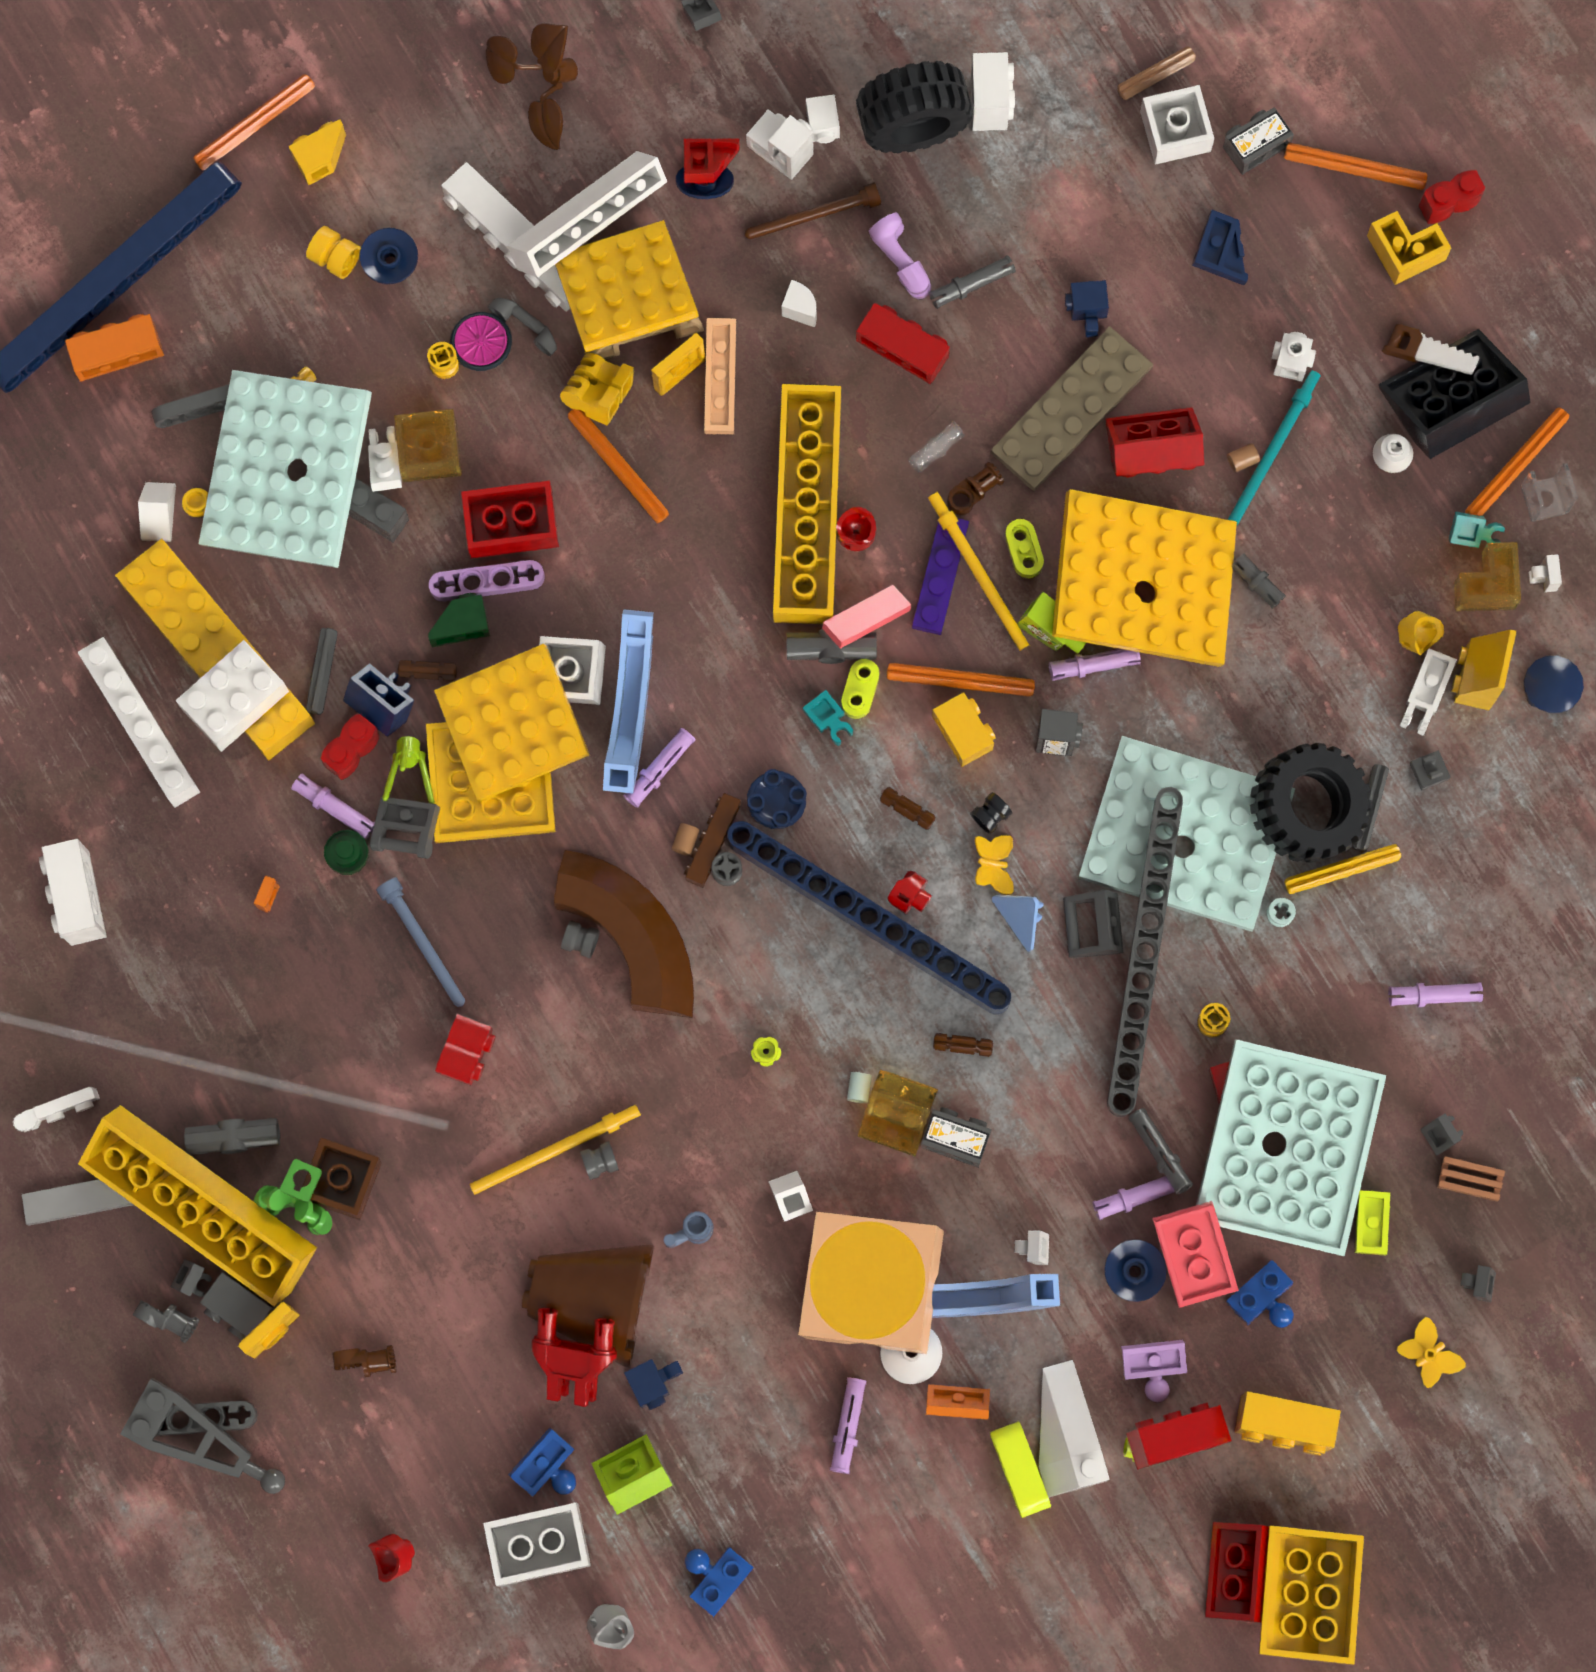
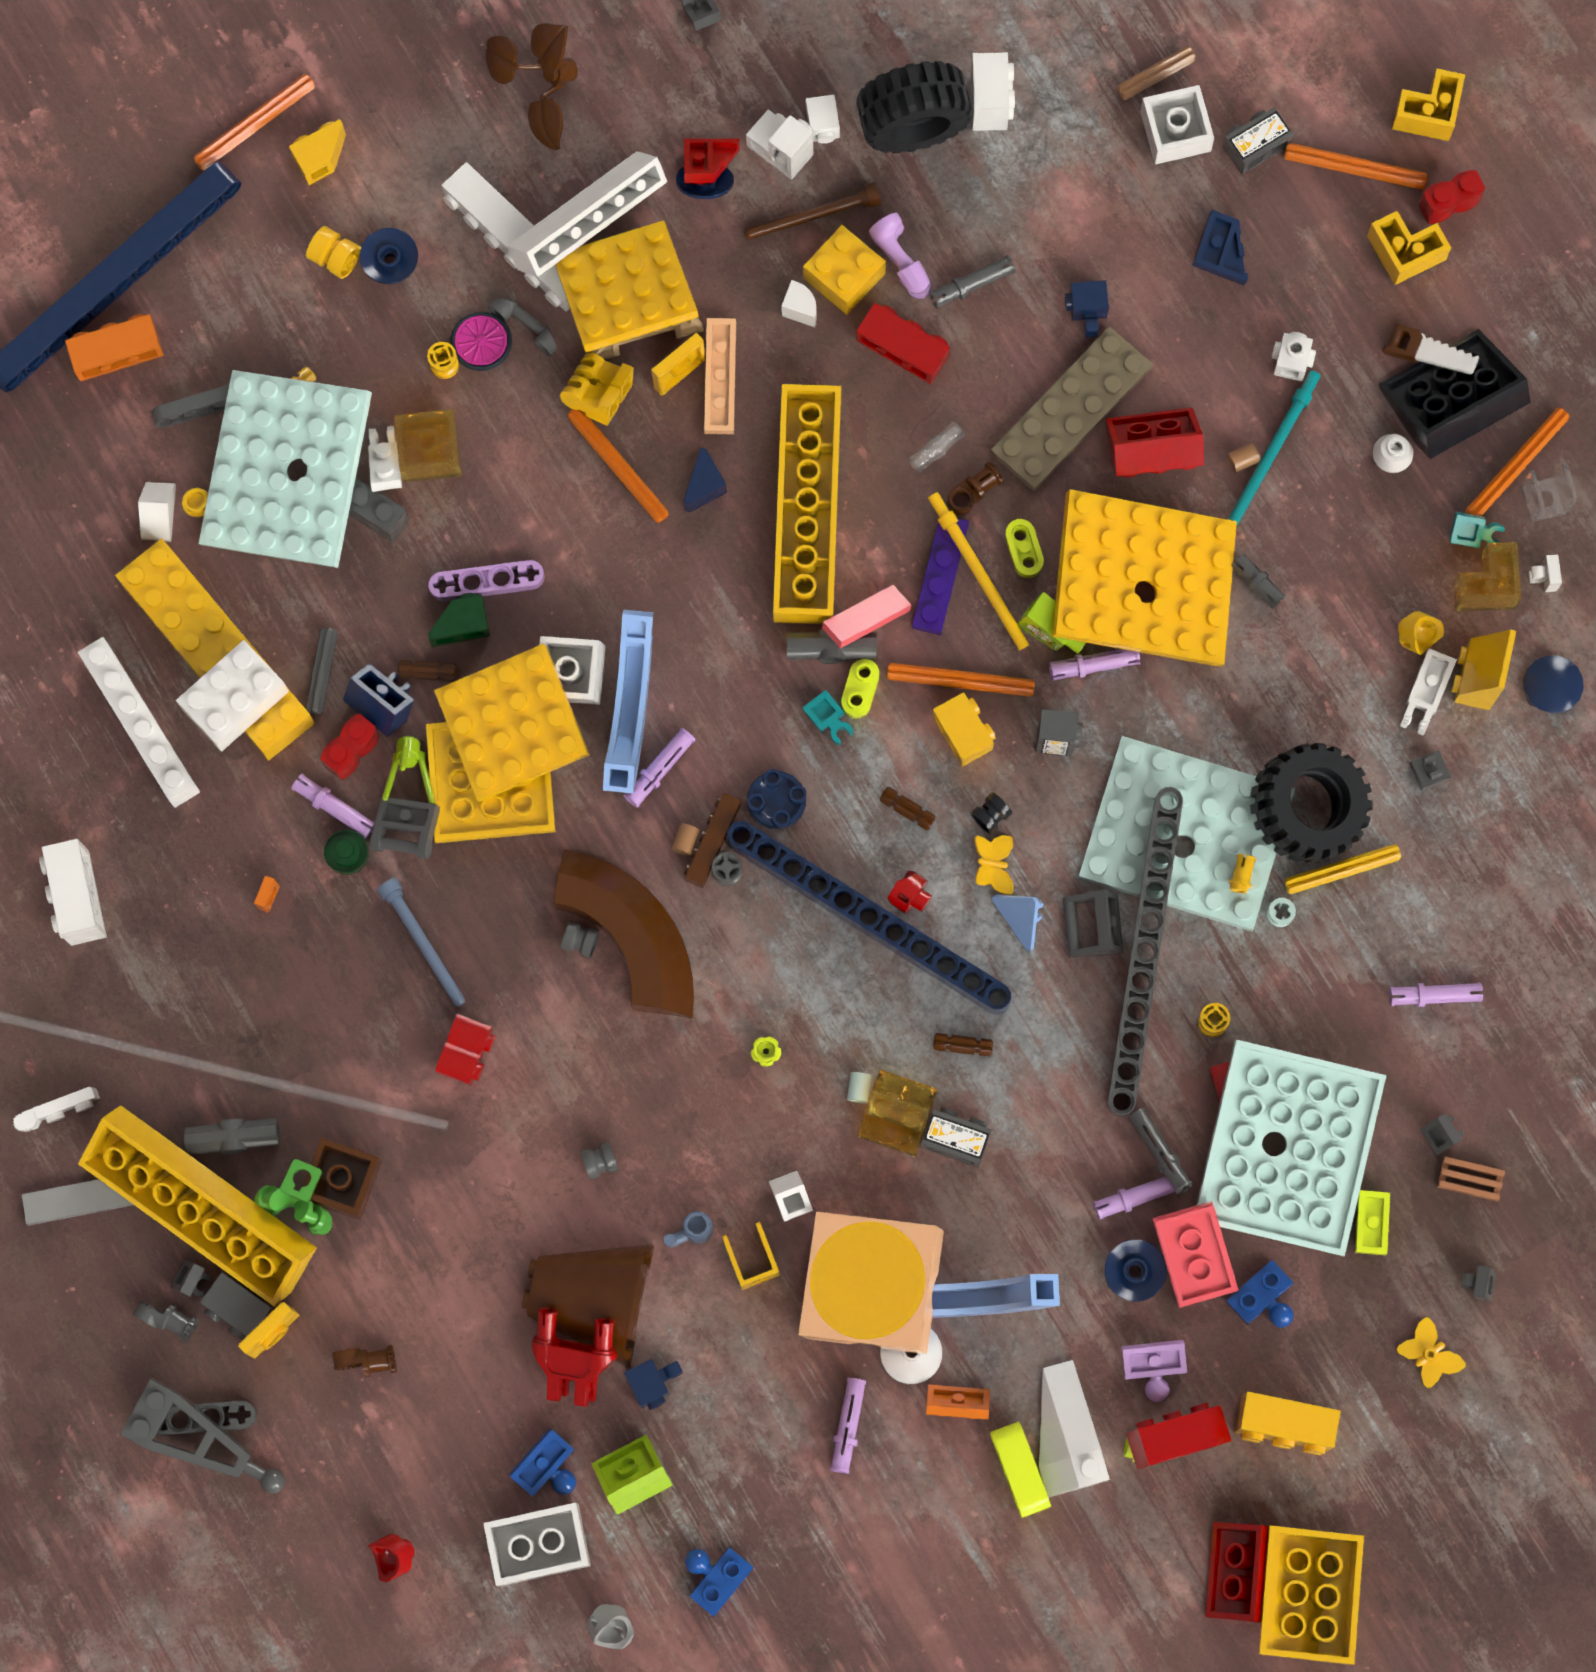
(510, 519): red brick -> none
(609, 1123): yellow bar -> none
(705, 483): none -> dark blue slope
(744, 1284): none -> yellow piece
(844, 269): none -> yellow brick
(856, 529): red piece -> none
(1035, 1248): white tile -> none
(1242, 874): none -> yellow pin
(1377, 783): dark grey axle -> none
(1431, 113): none -> yellow brick

